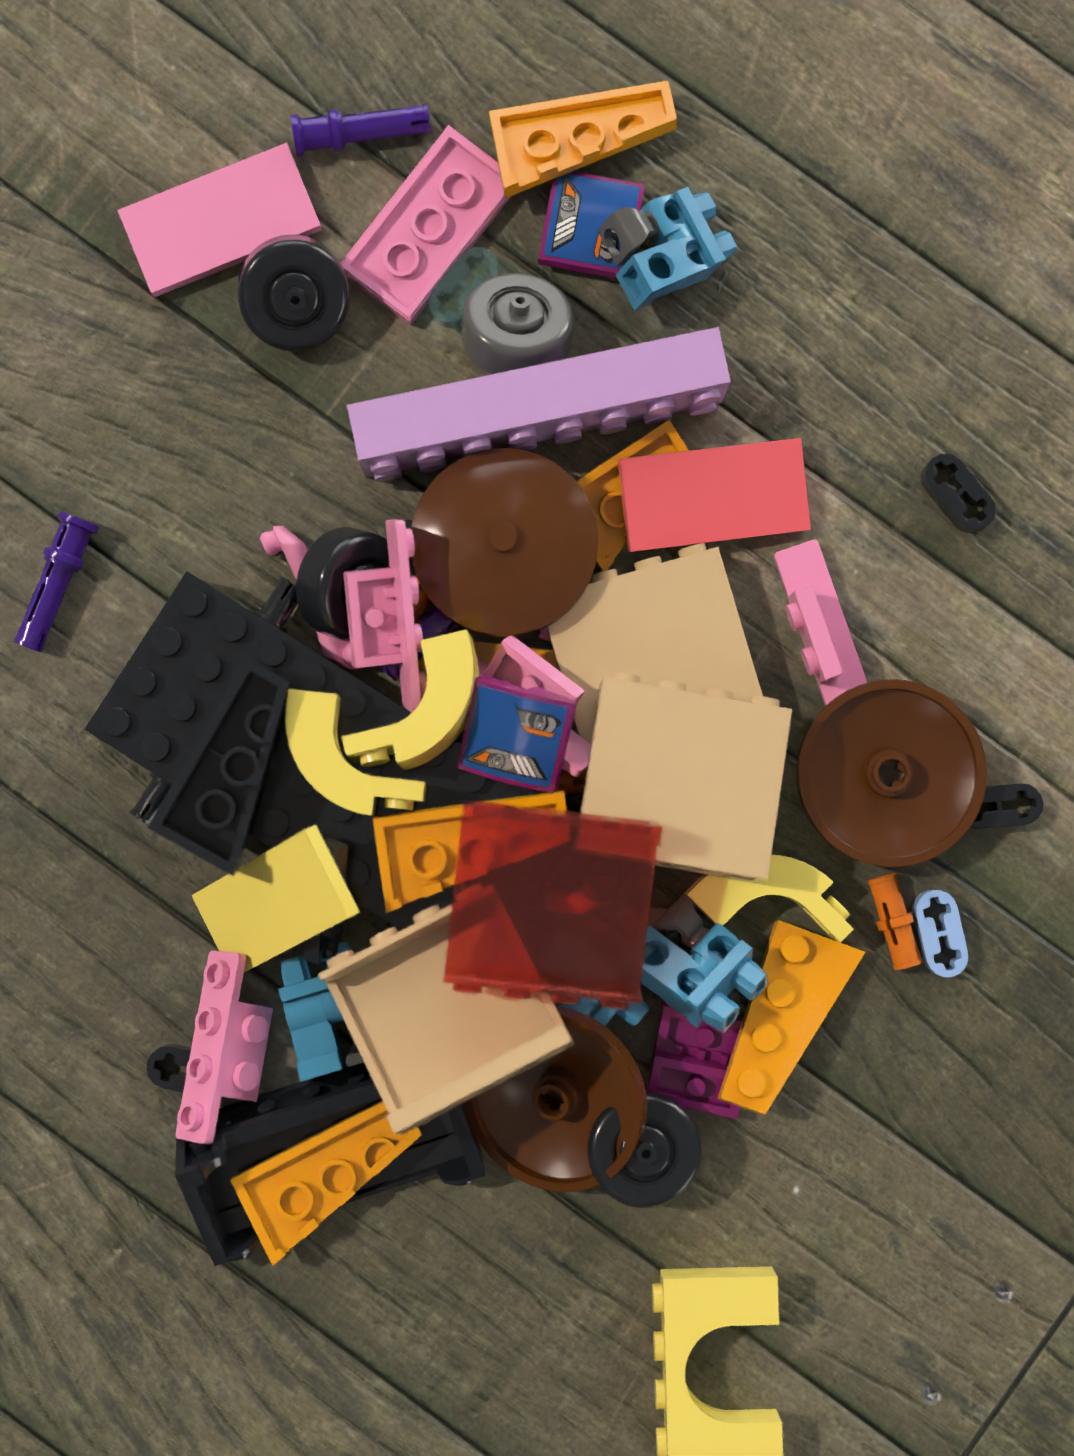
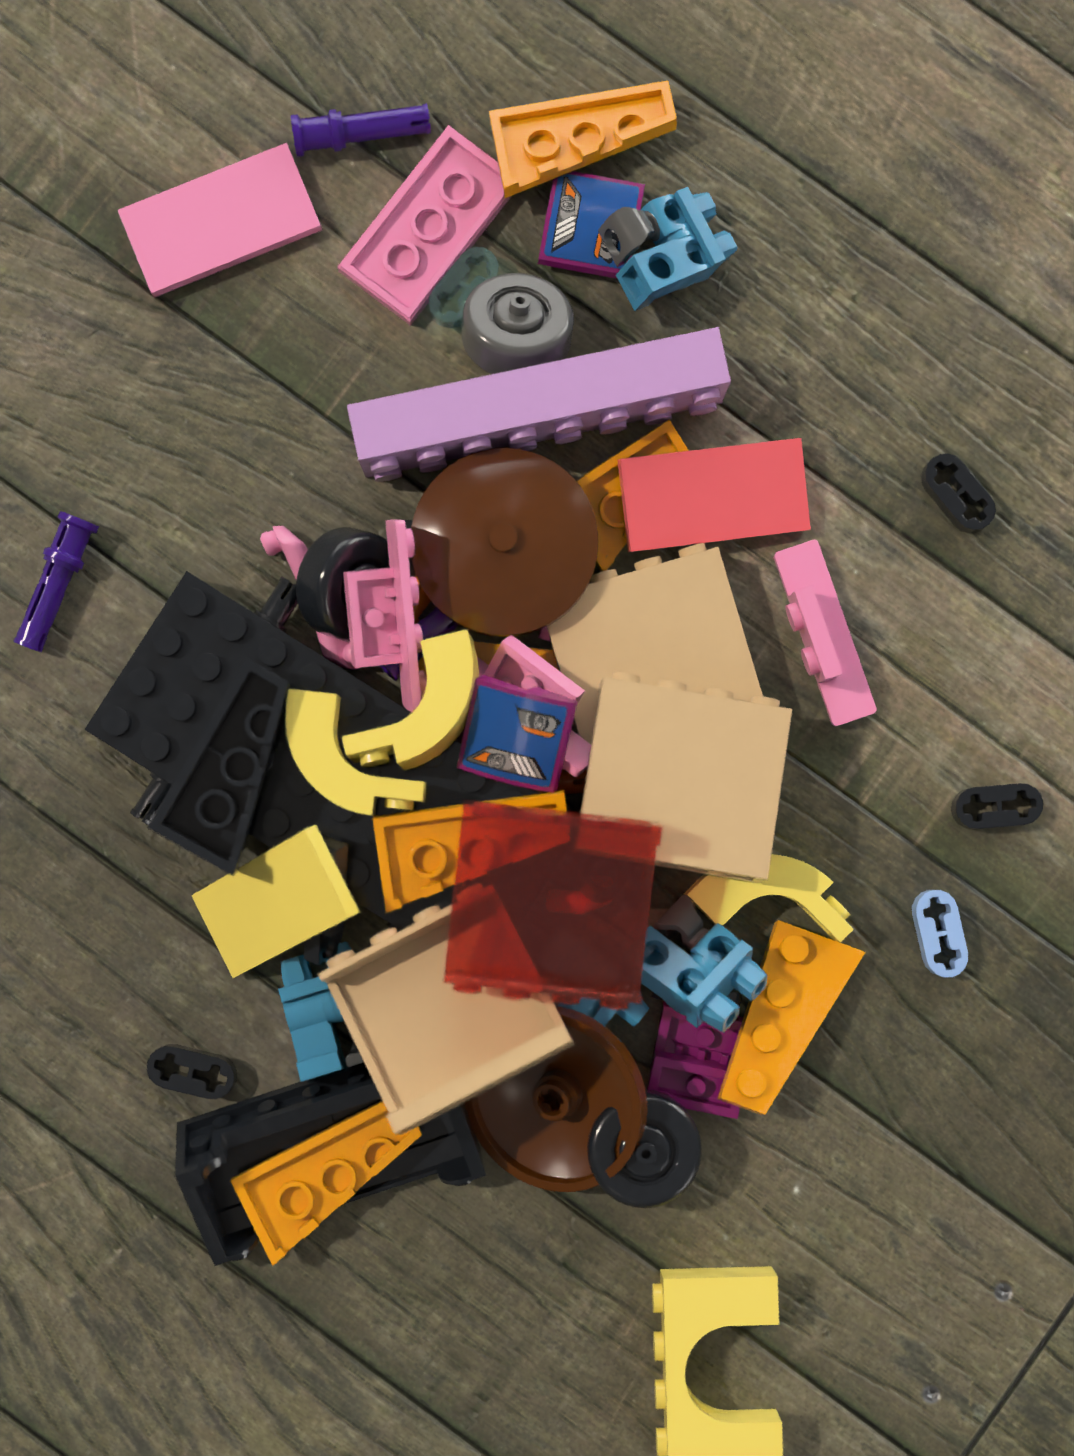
(225, 1048): bright pink bracket -> none
(293, 293): black wheel -> none
(891, 773): reddish brown dish -> none
(895, 921): orange pin -> none

